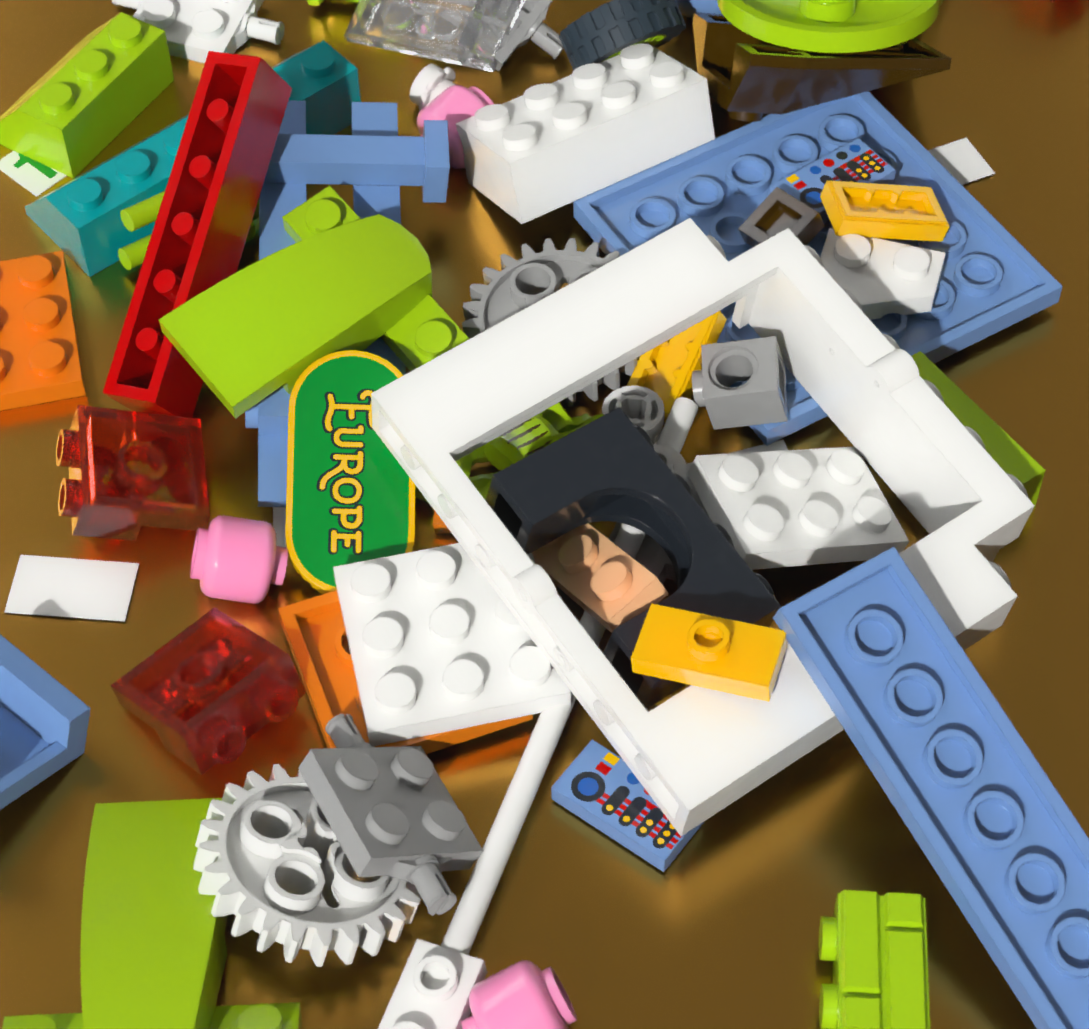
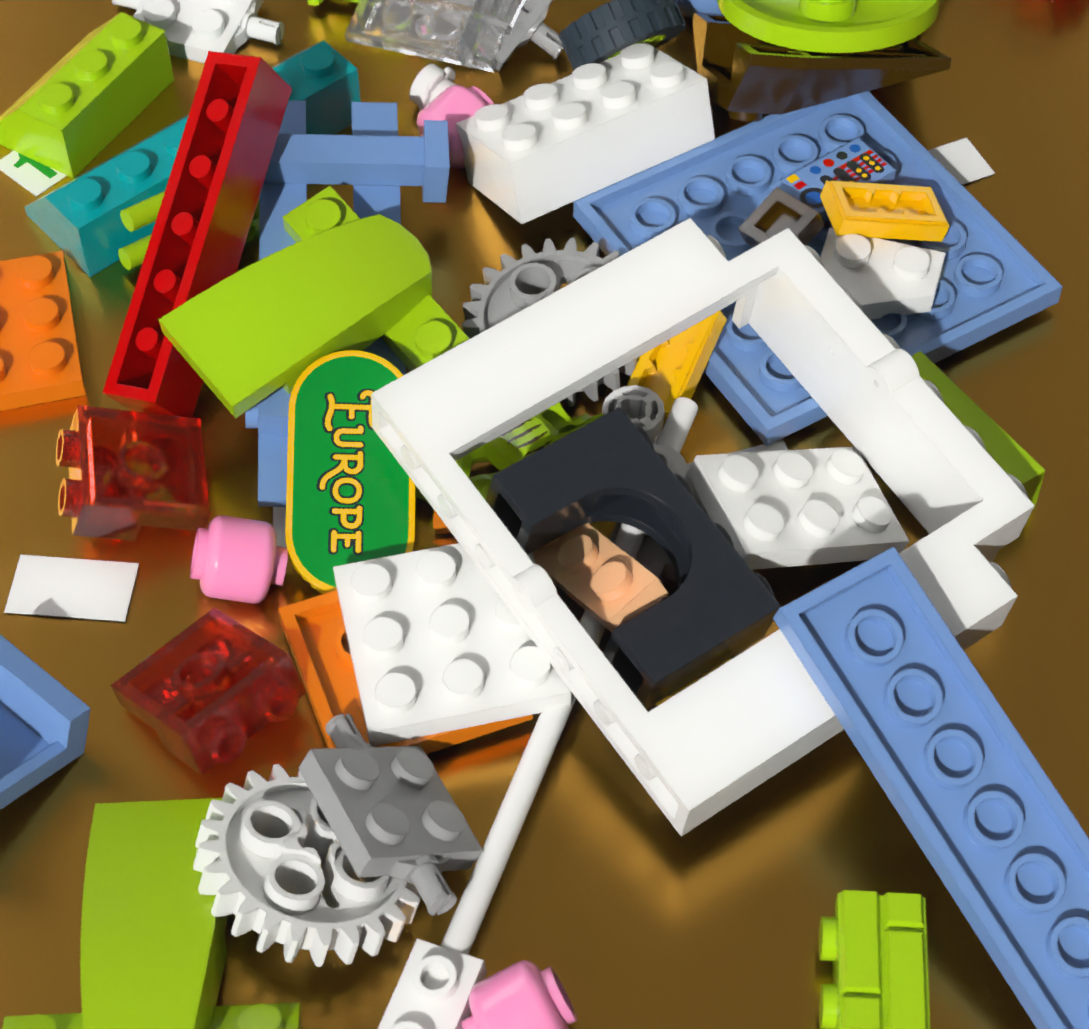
(612, 799): medium blue tile -> none
(709, 652): yellow plate -> none
(753, 403): light grey brick -> none

